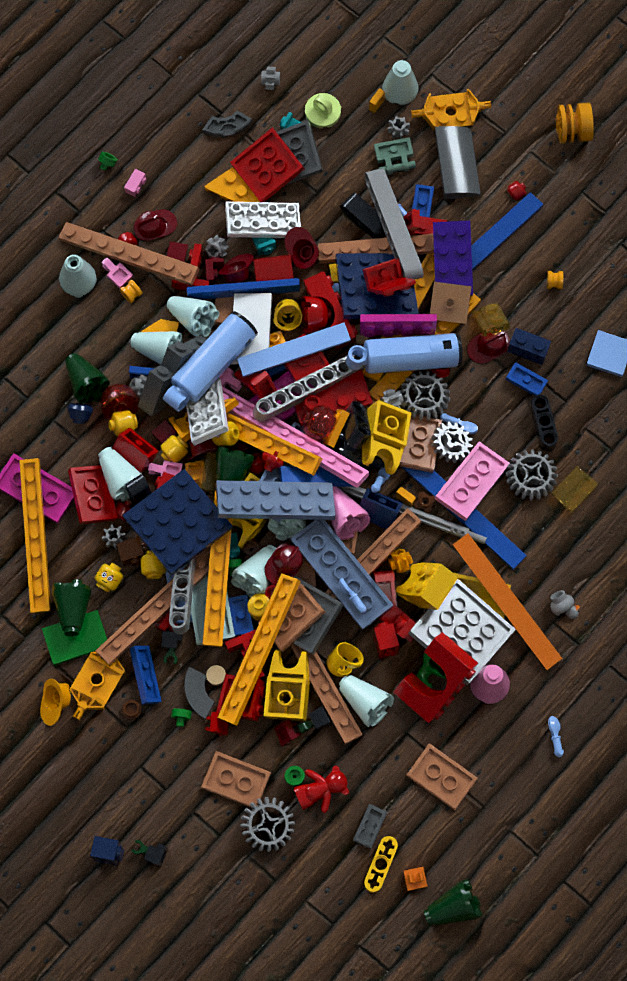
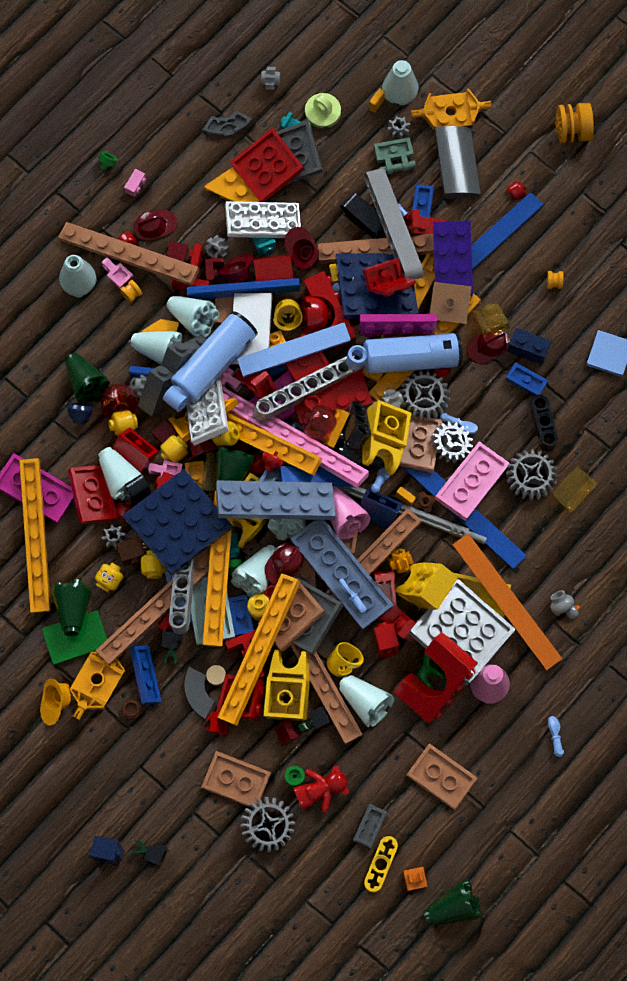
(181, 715): green tile -> none

